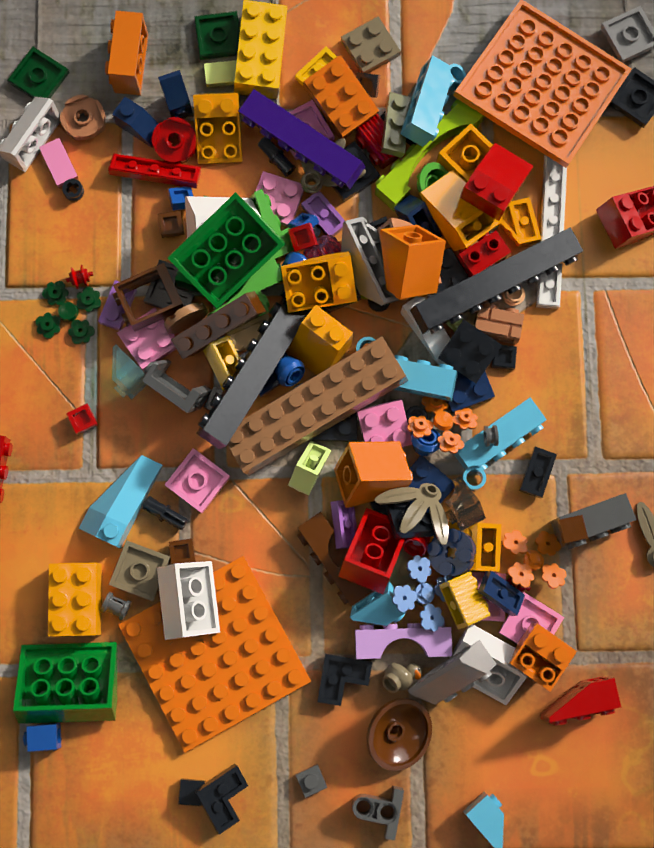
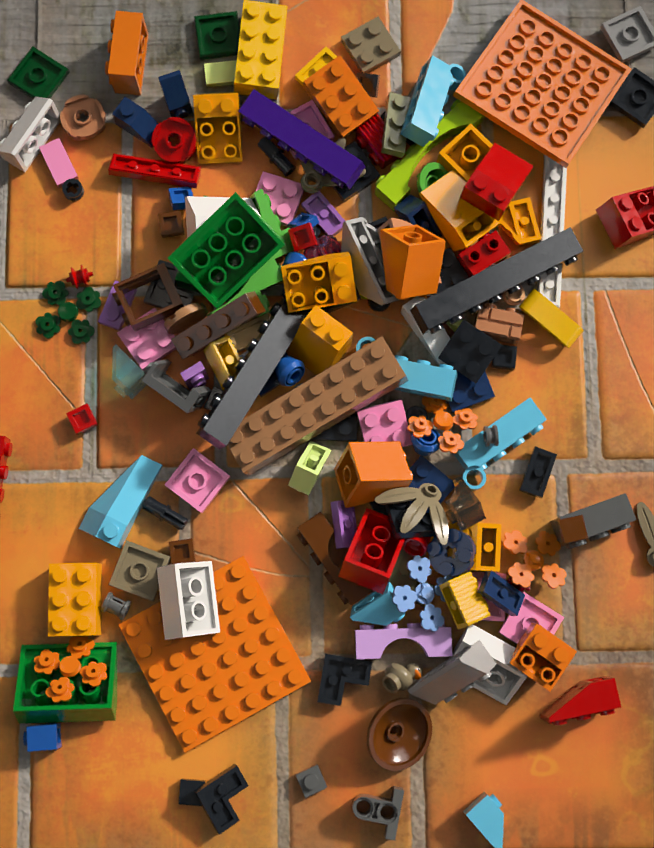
(70, 667): none -> orange plant
(195, 376): none -> medium lavender plate
(551, 318): none -> yellow beam

